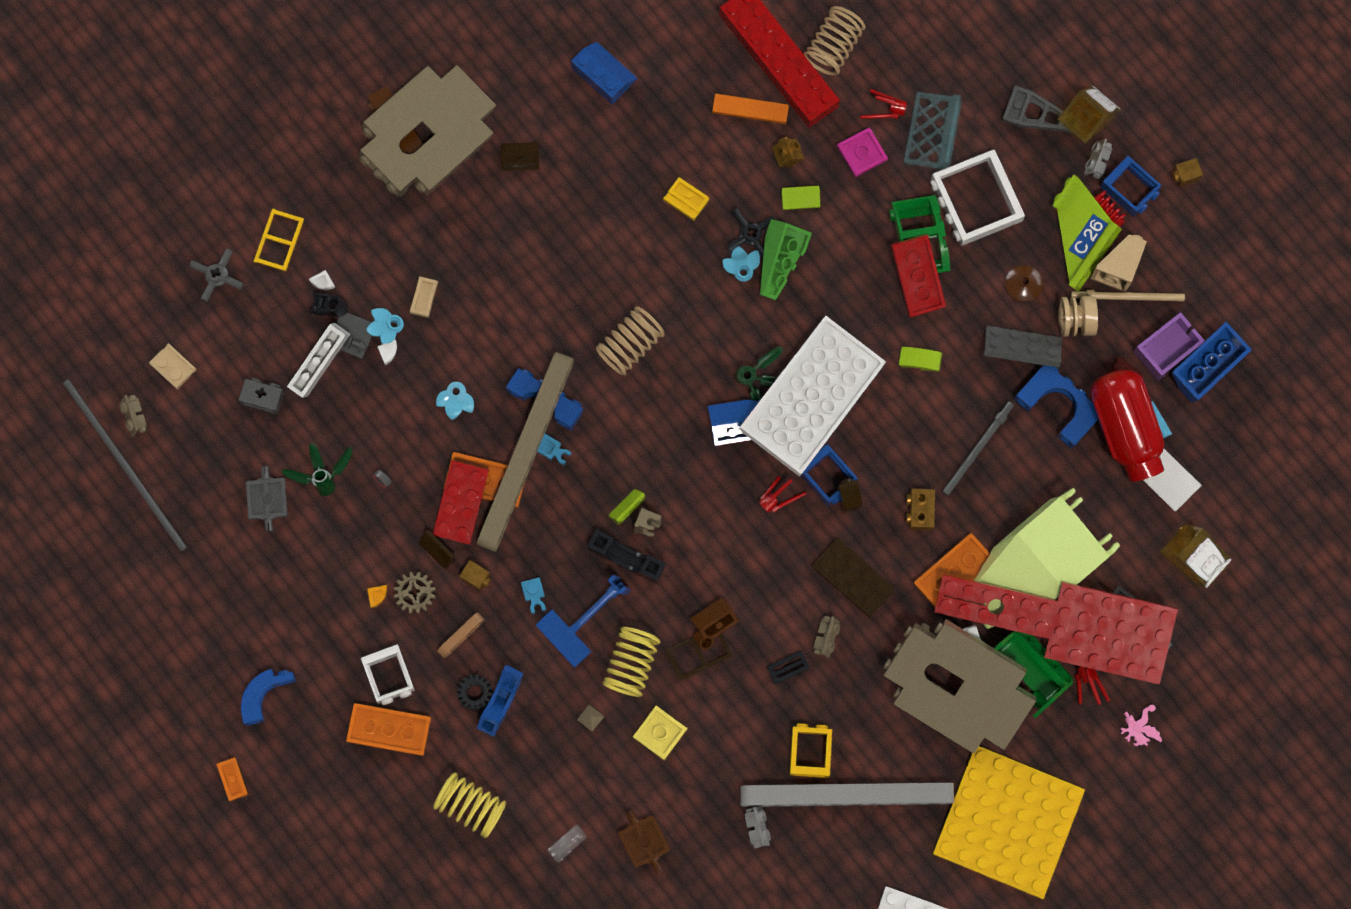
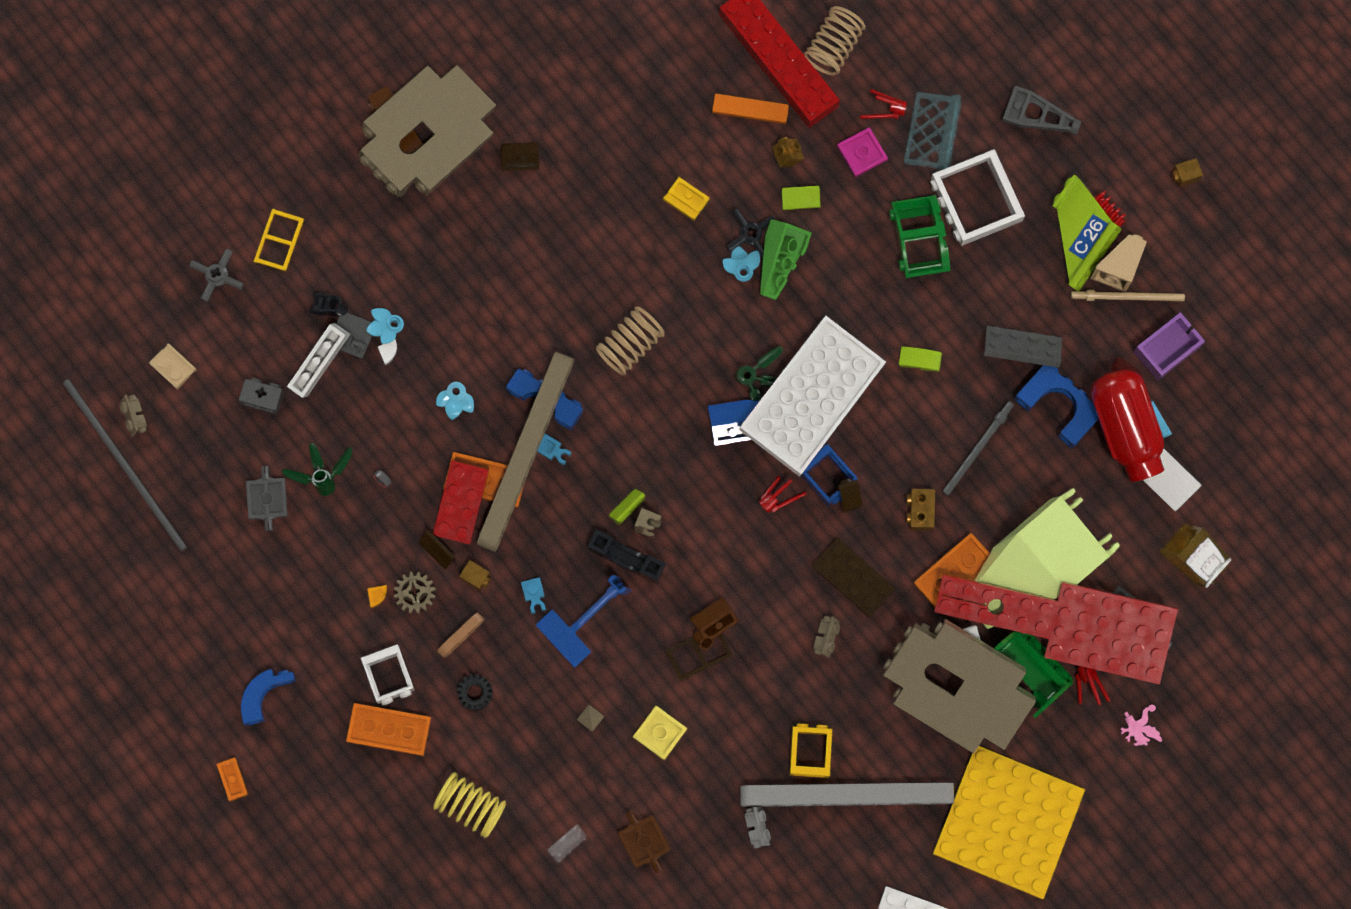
(322, 281): white tile -> none
(423, 297): tan tile -> none
(501, 701): blue arch -> none
(602, 72): blue slope -> none
(609, 682): light yellow piece -> none
(773, 674): black tile -> none
(918, 275): red tile -> none
(1020, 291): reddish brown dish -> none
(1078, 316): tan wheel -> none
(1088, 113): clear yellow slope -> none
(1100, 150): light grey hinge -> none
(1142, 175): blue window -> none
(1210, 362): blue slope -> none

